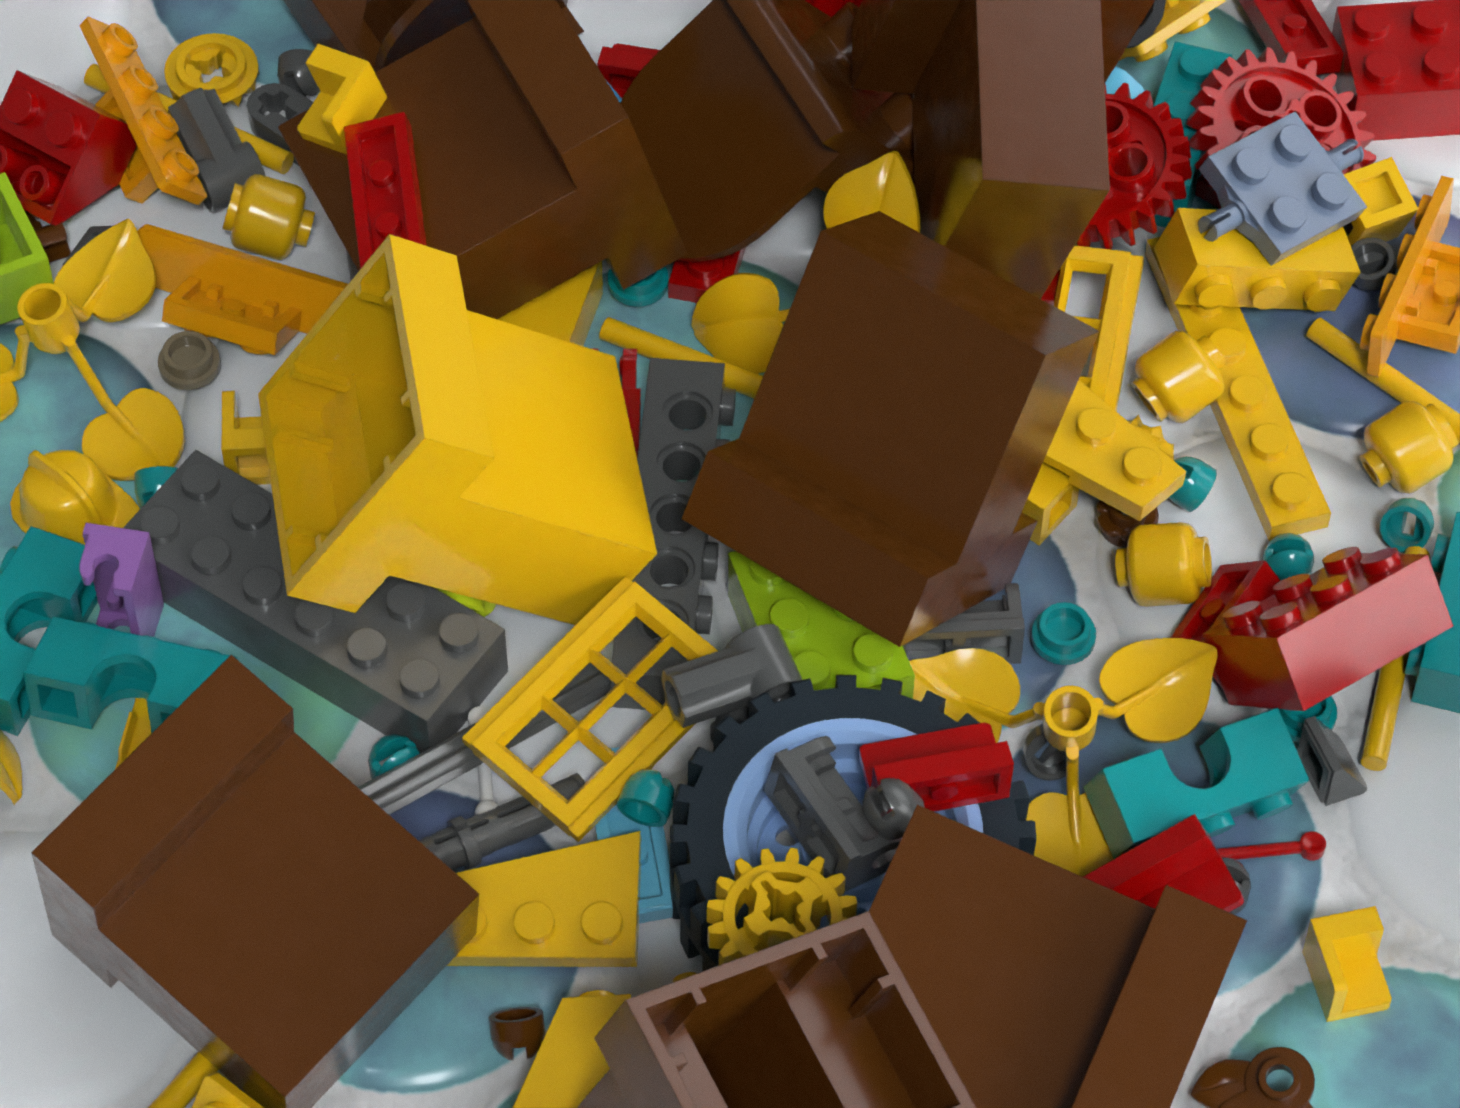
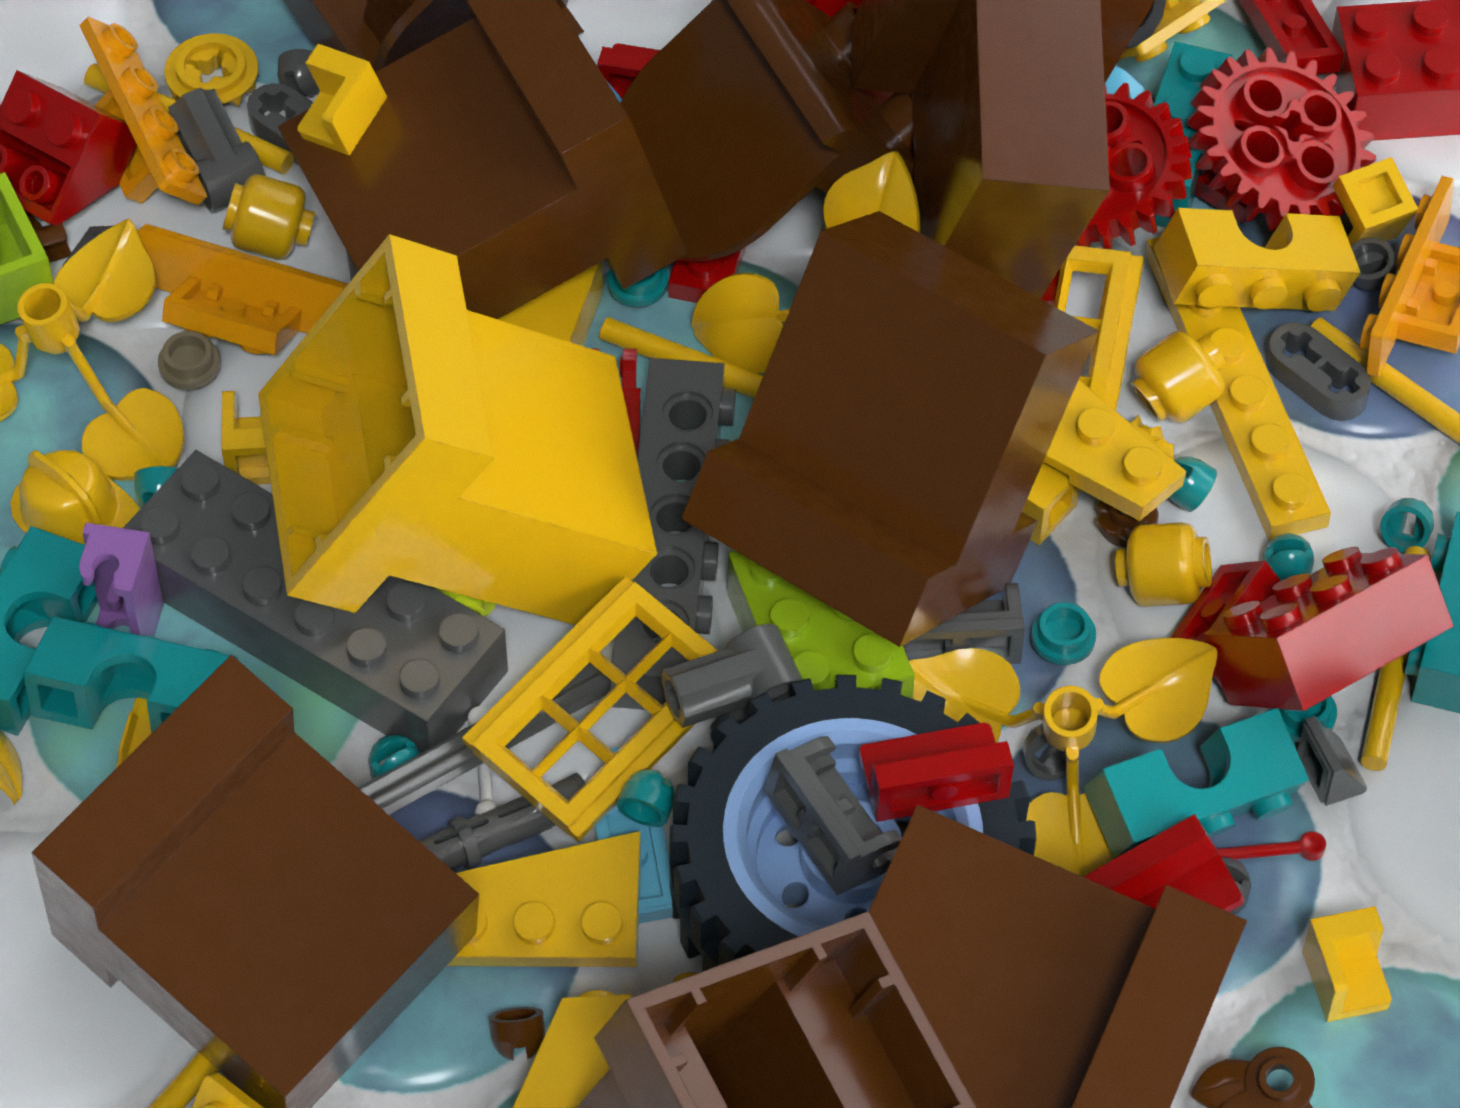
(384, 182): red plate -> none
(778, 893): yellow gear -> none
(895, 795): dark grey hinge -> none
(1281, 188): sand blue plate -> none
(1318, 371): none -> dark grey beam
(1408, 447): yellow head -> none

